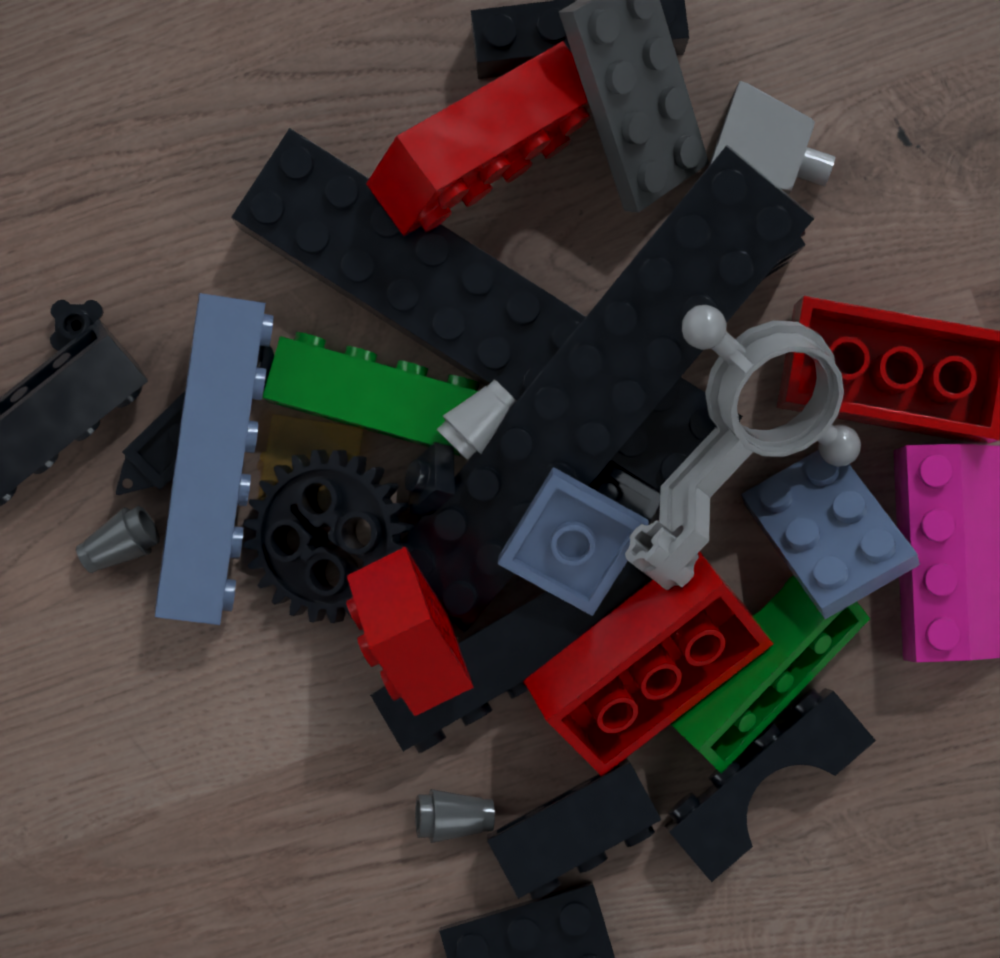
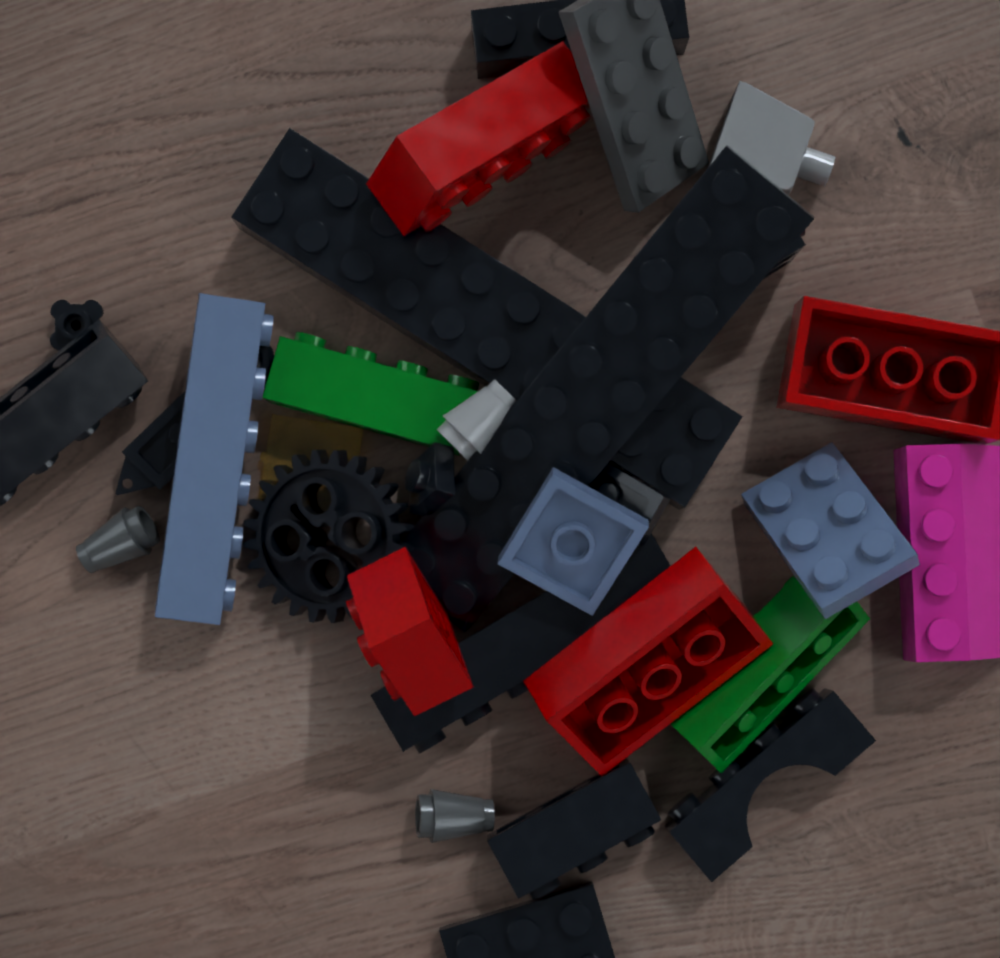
(670, 547): light grey piece -> none

